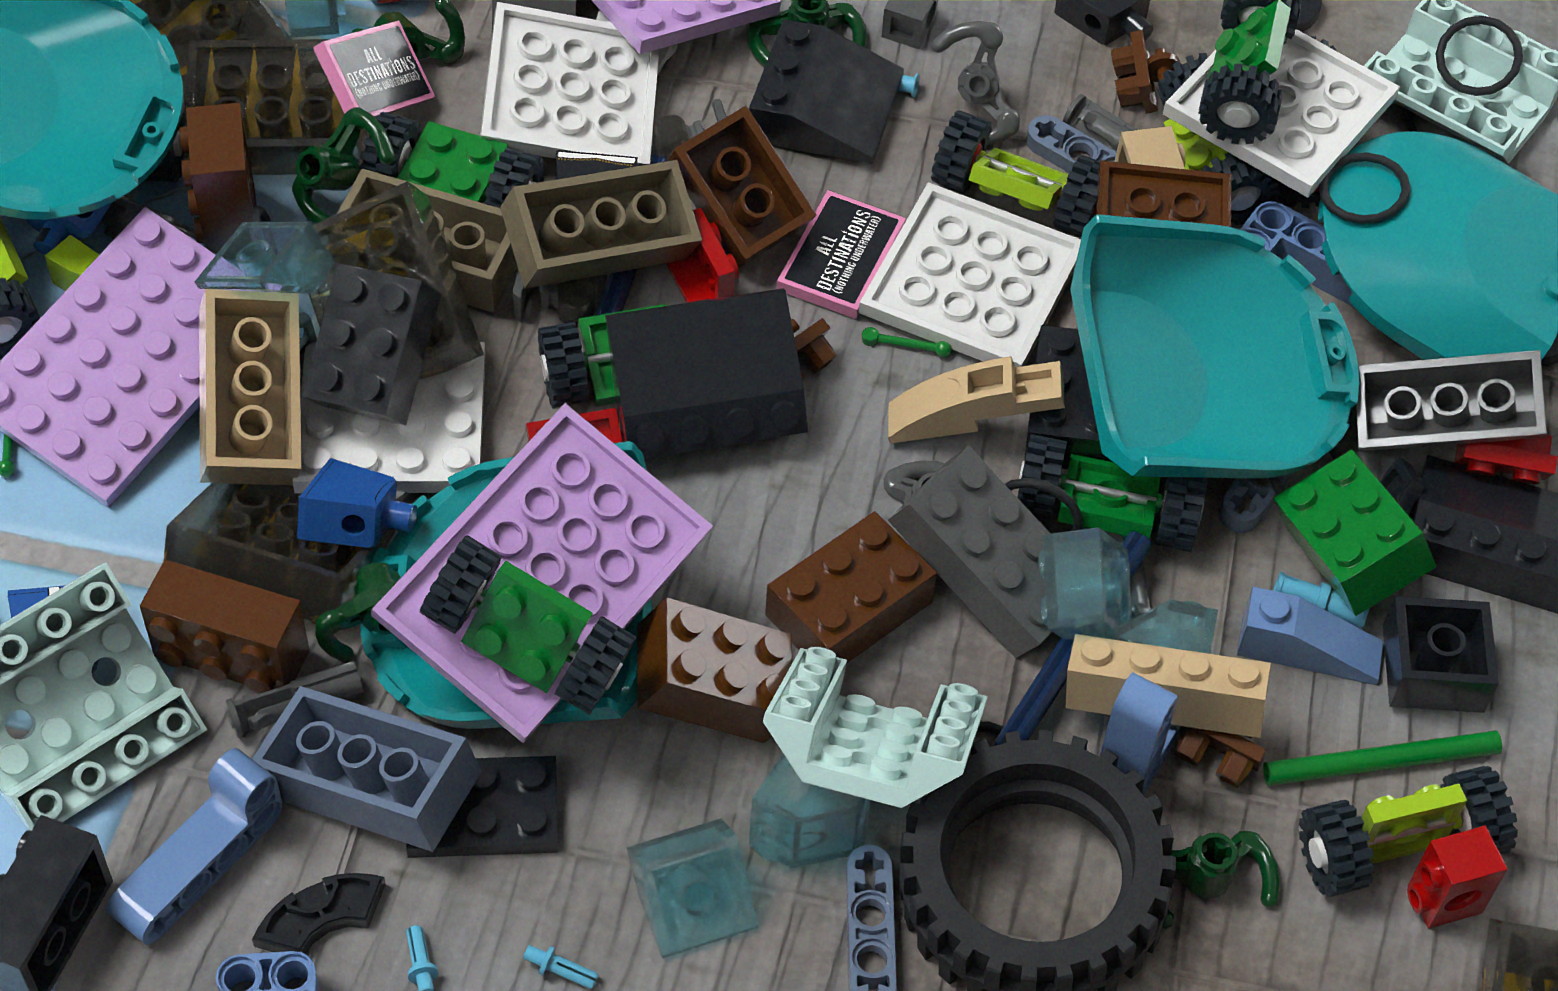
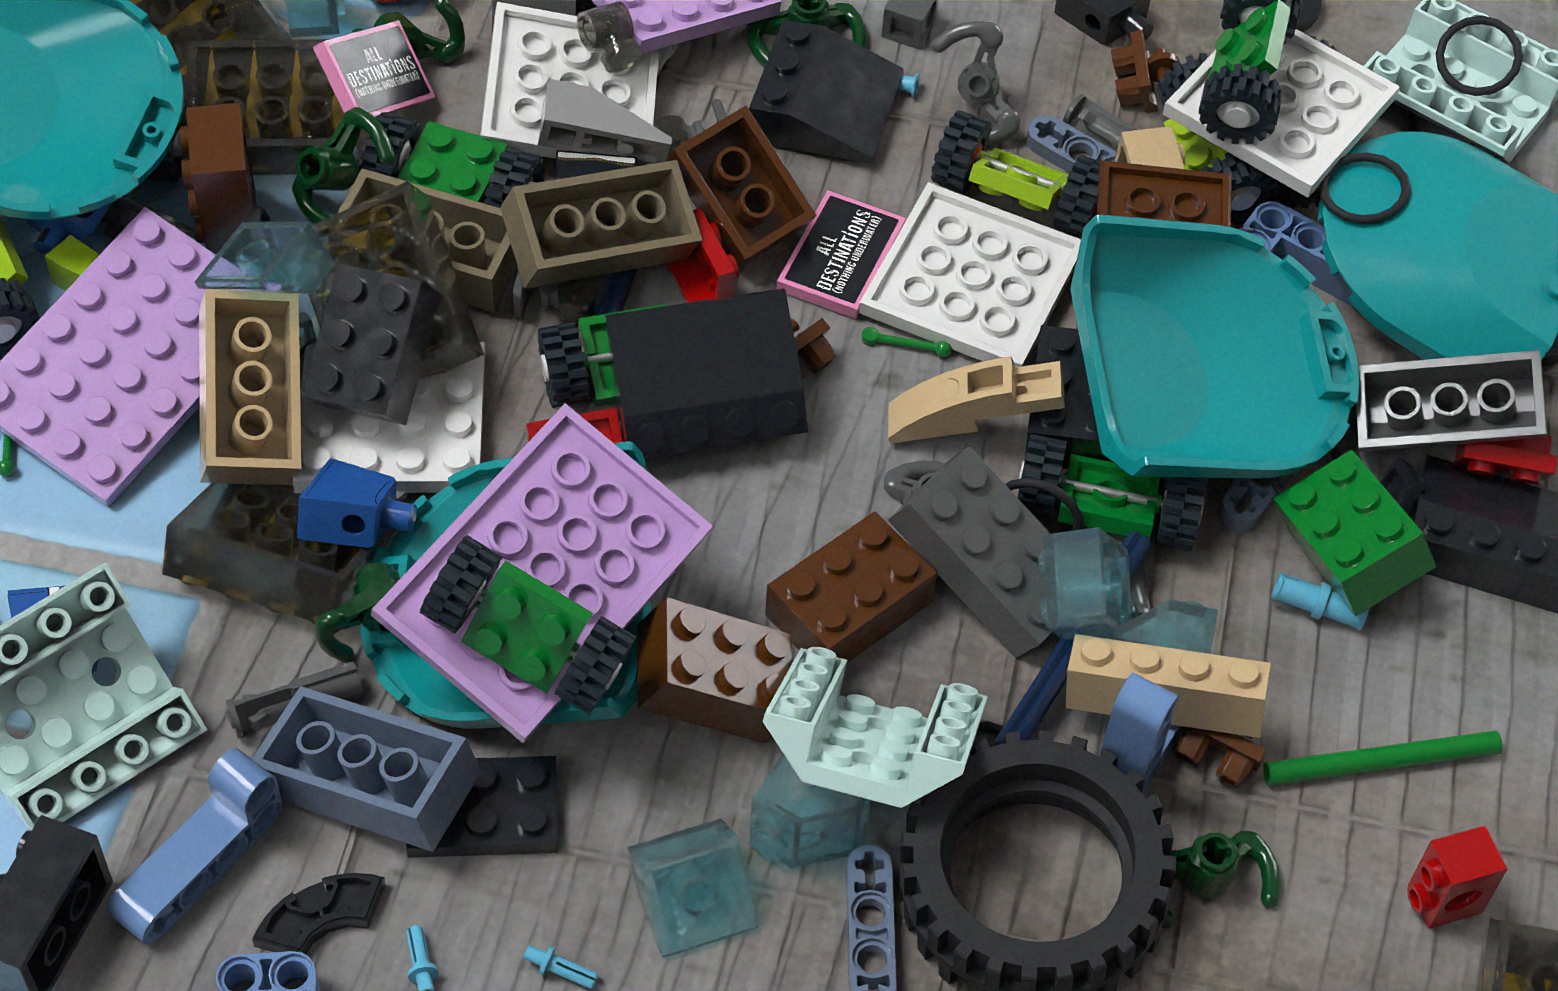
(224, 628): reddish brown brick -> none
(590, 122): none -> light grey slope
(610, 30): none -> clear smoke piece
(1306, 637): medium blue slope -> none
(1345, 847): plate -> none
(1440, 654): black brick -> none

